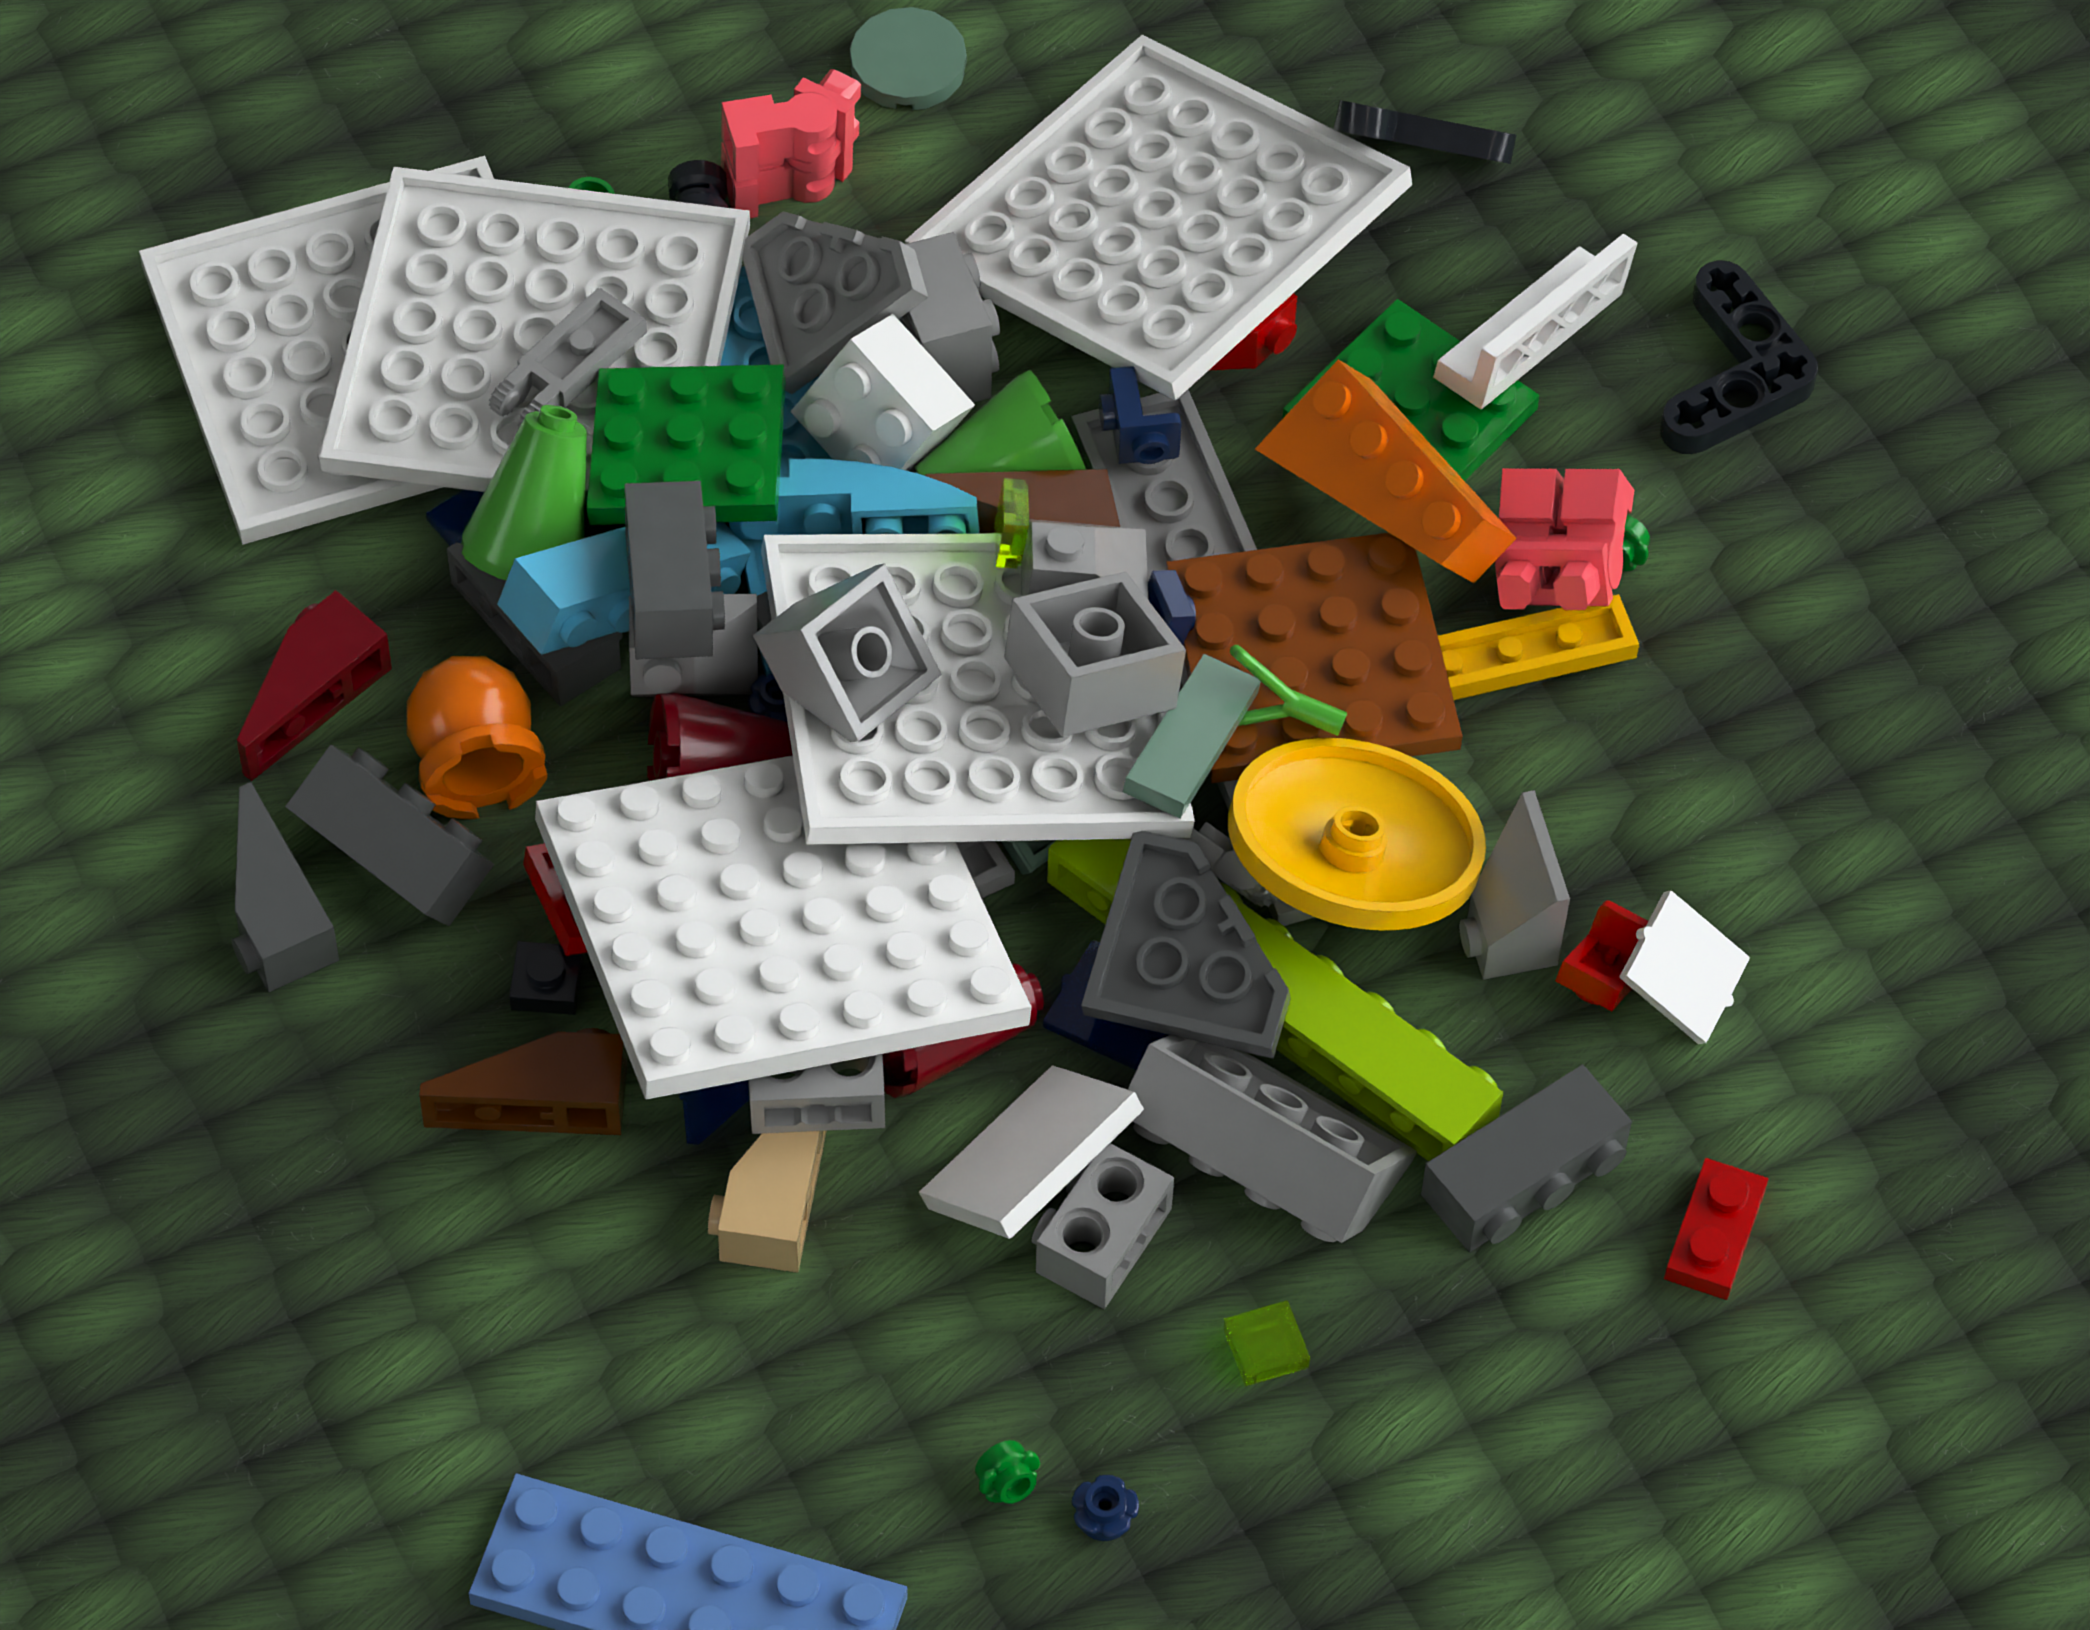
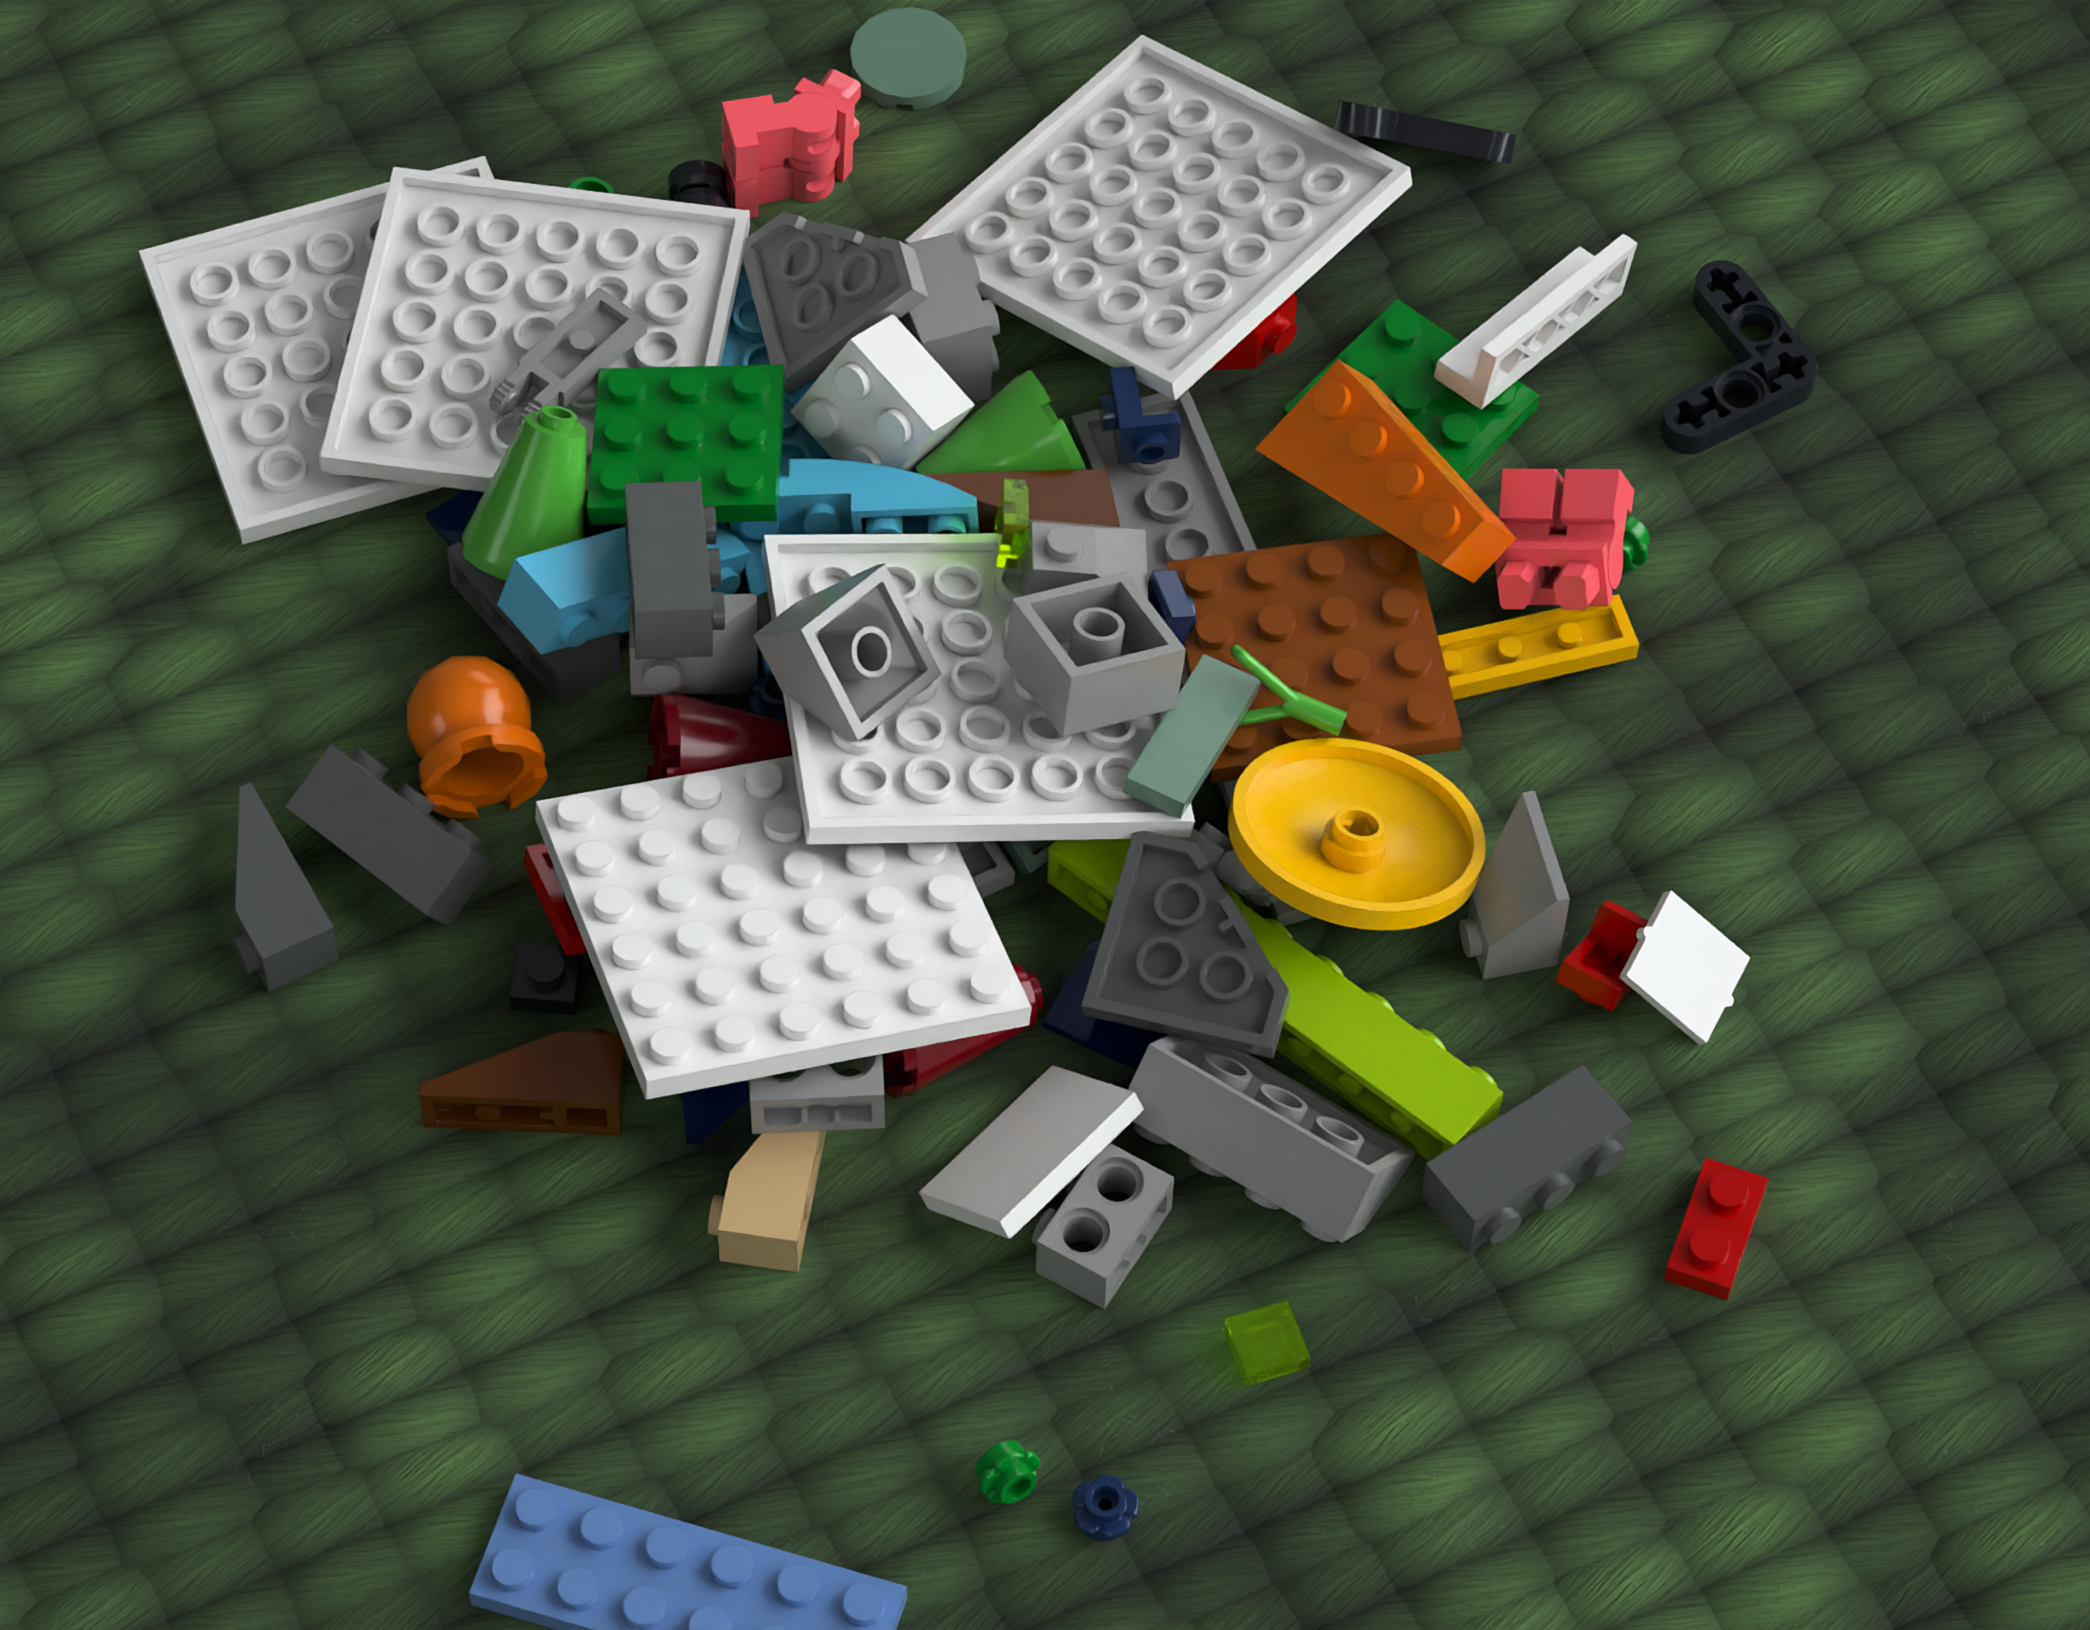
(318, 670): dark red slope -> none

